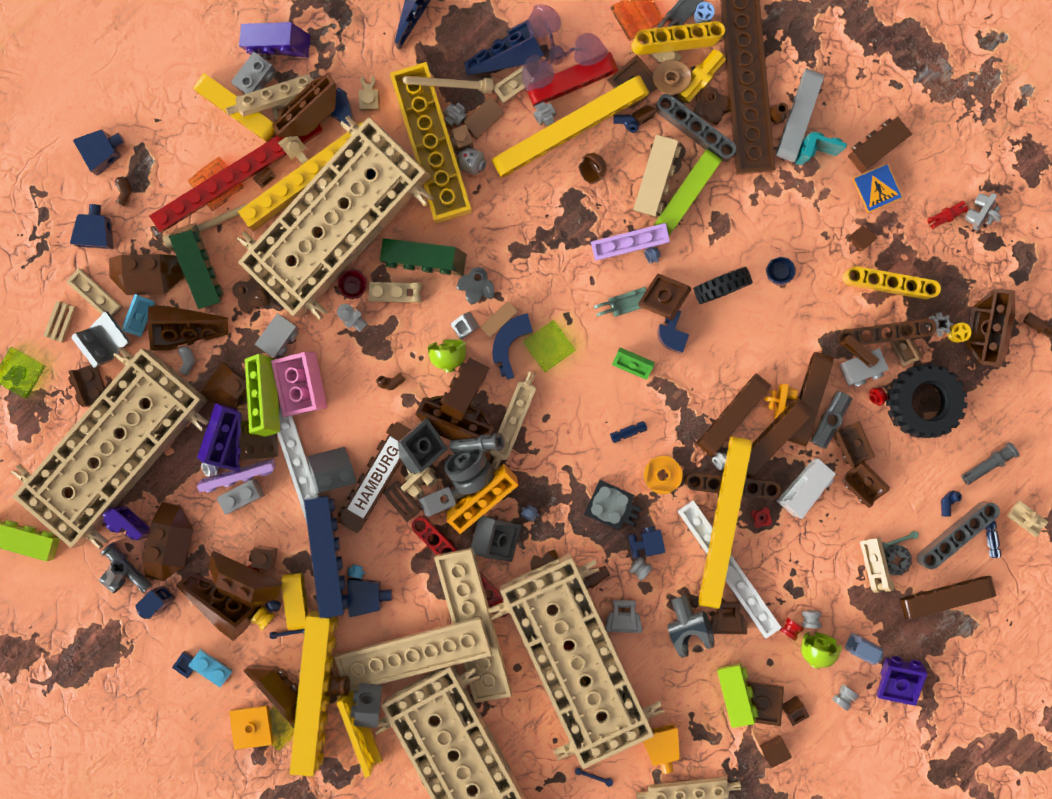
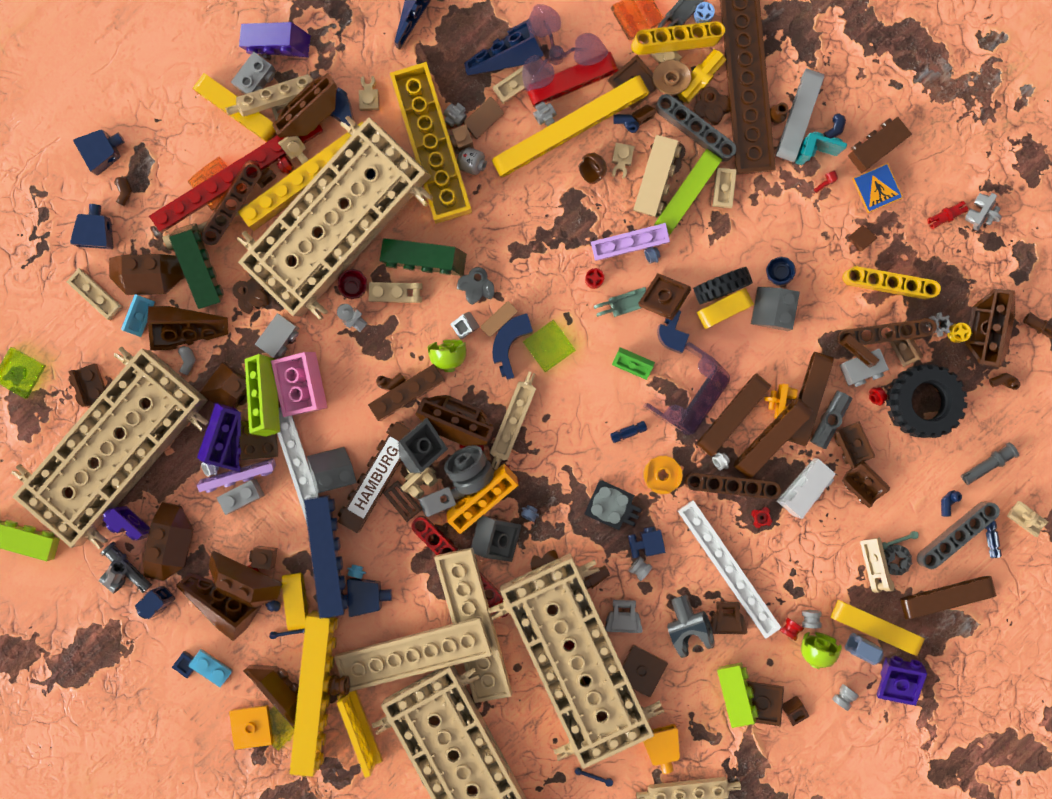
(53, 318): tan tile -> none
(101, 340): dark grey bracket -> none
(227, 211): none -> reddish brown beam
(262, 618): yellow wheel -> none
(285, 165): none -> red plate
(367, 705): dark grey brick -> none
(406, 392): none -> reddish brown brick
(464, 388): reddish brown brick -> none
(481, 443): dark grey pin -> none
(484, 85): tan piece -> none
(592, 276): none -> red wheel
(622, 156): none -> tan plate
(643, 670): none -> reddish brown plate
(689, 420): none -> windscreen
(724, 188): none -> tan plate
(725, 308): none -> yellow beam
(725, 522): yellow beam -> none
(775, 308): none -> dark grey slope
(775, 751): reddish brown panel -> none
(831, 178): none -> red hand
(839, 124): none -> dark blue arm
(877, 628): none -> yellow beam
(1006, 380): none -> reddish brown arm

